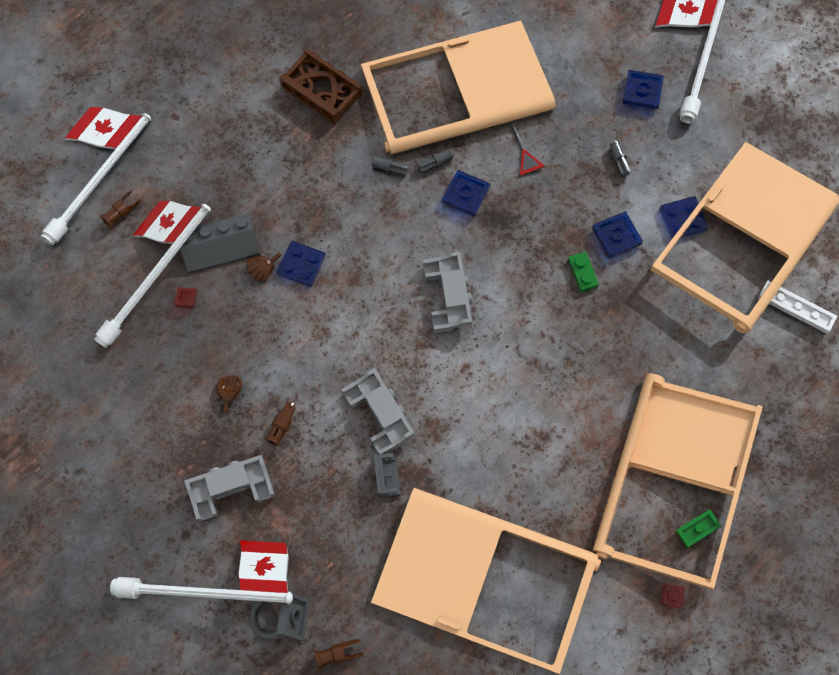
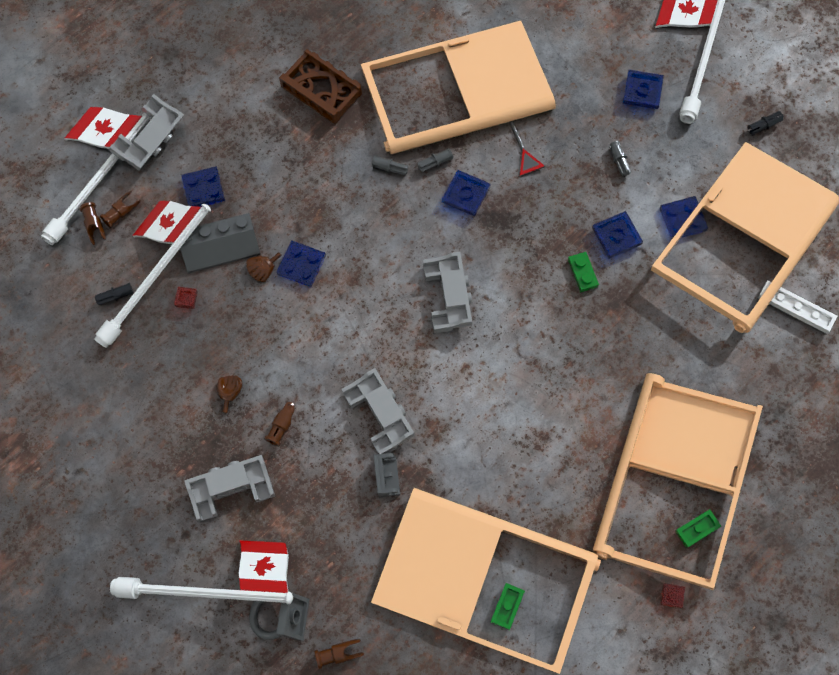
(91, 220): none -> reddish brown piece
(114, 294): none -> black axle
(151, 137): none -> light grey bracket
(203, 187): none -> clear blue plate
(507, 606): none -> green plate
(765, 123): none -> black axle

